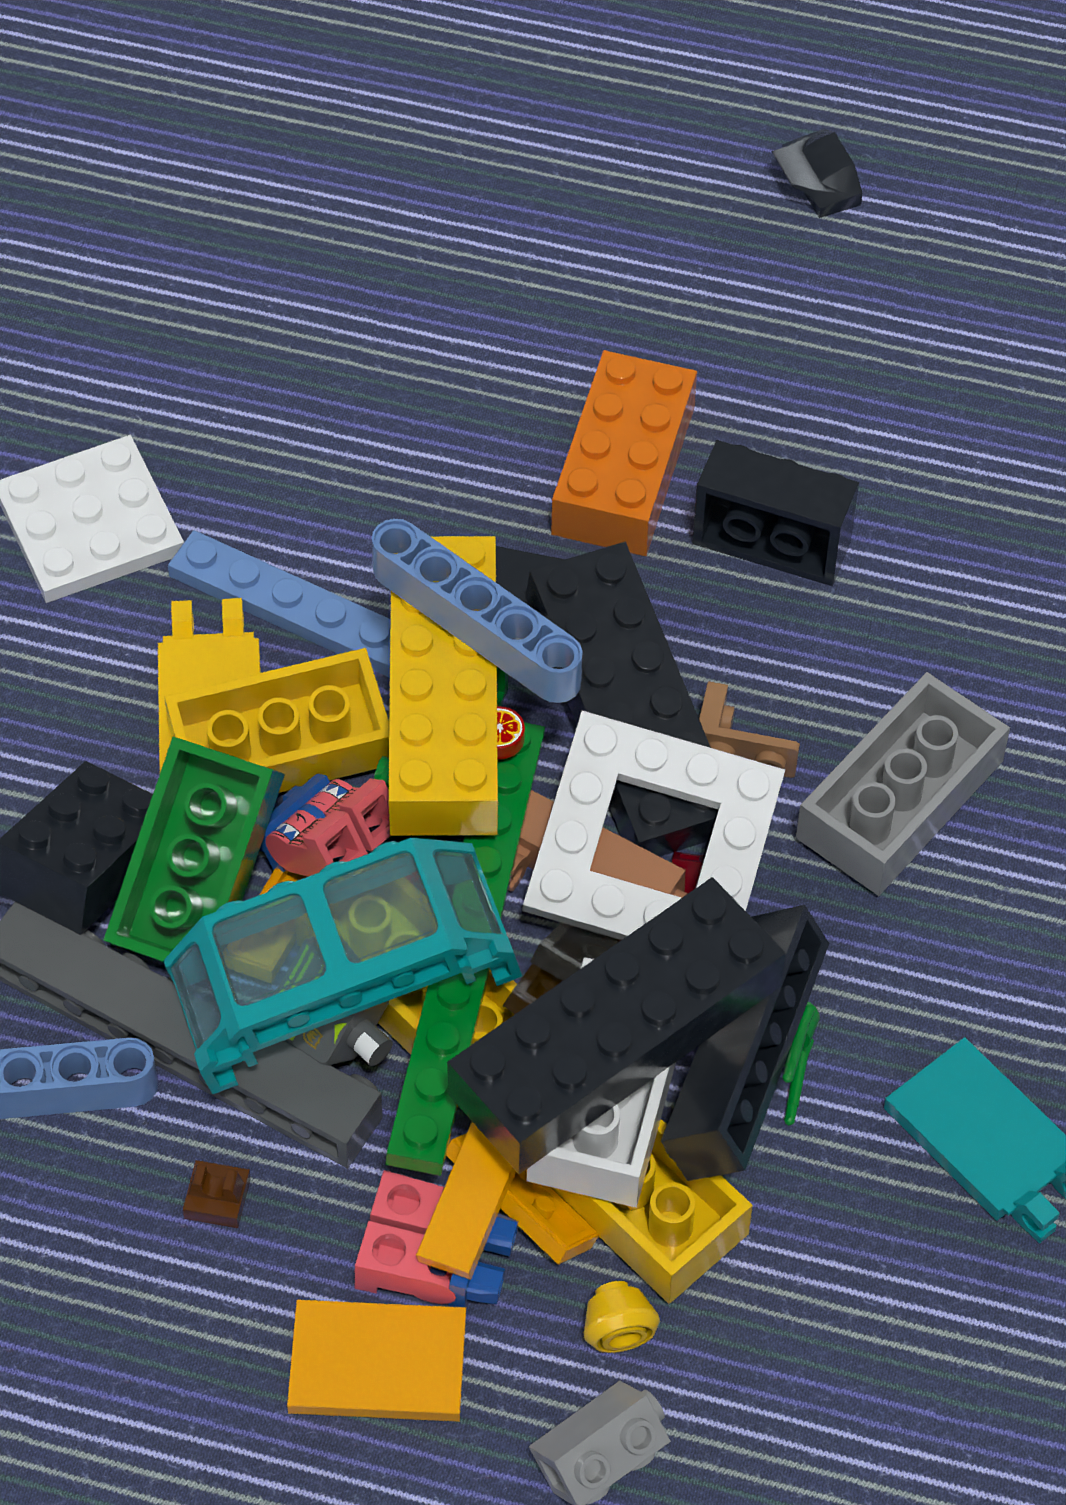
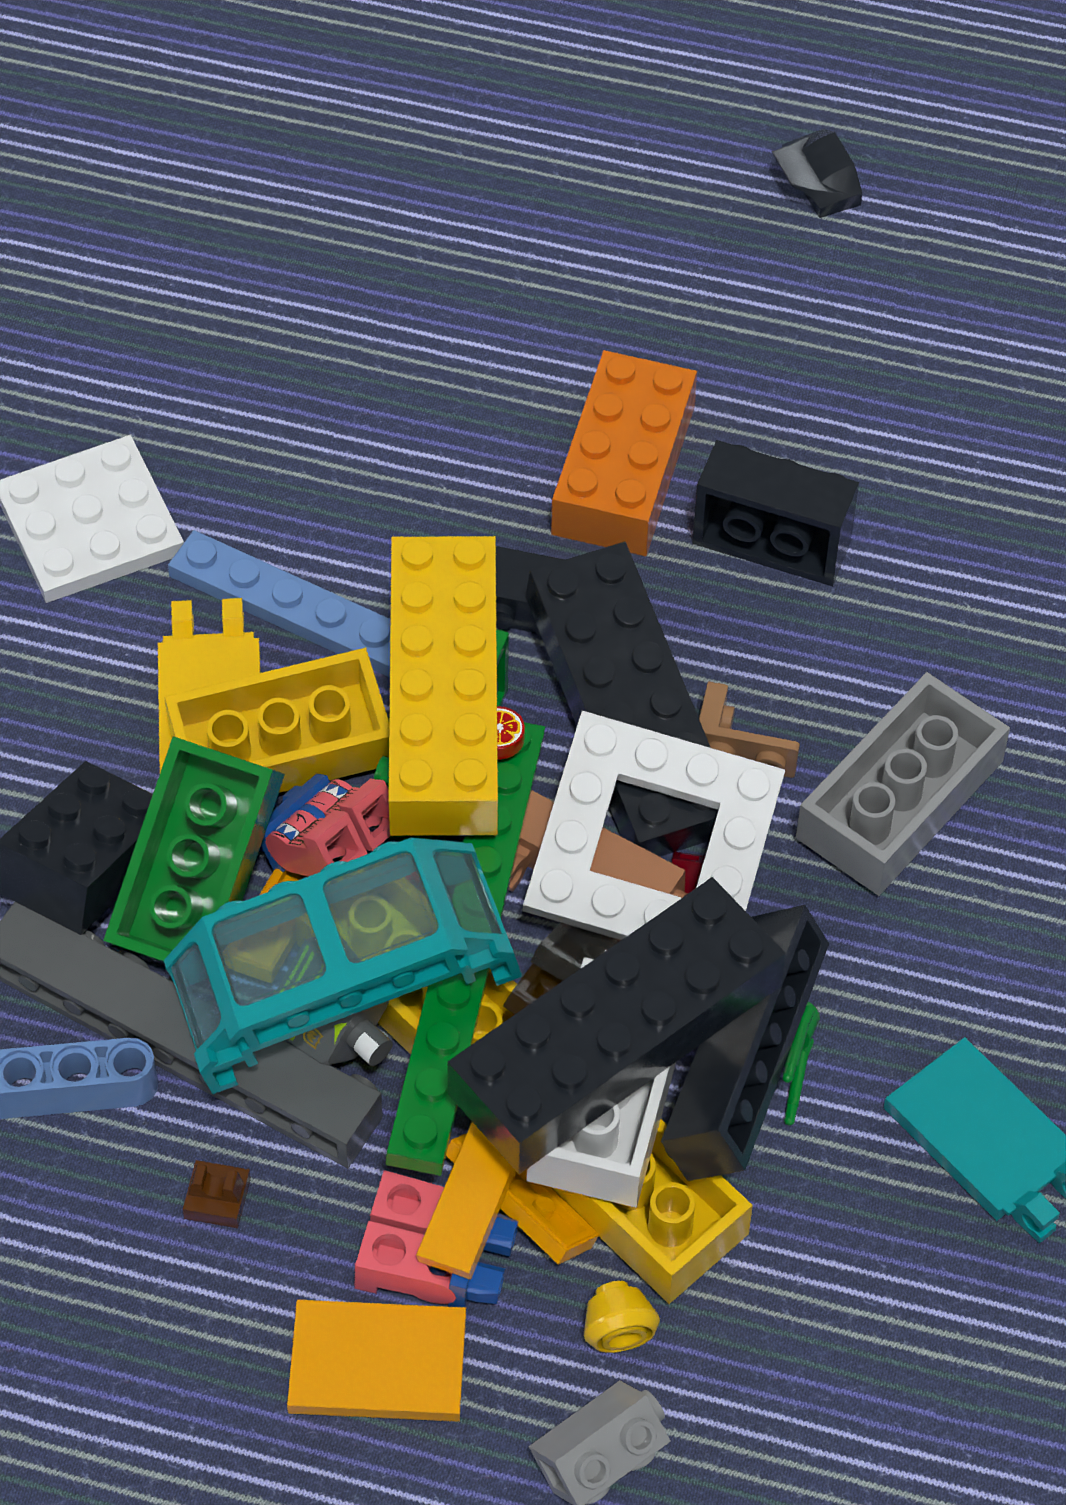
(492, 627): medium blue beam -> none

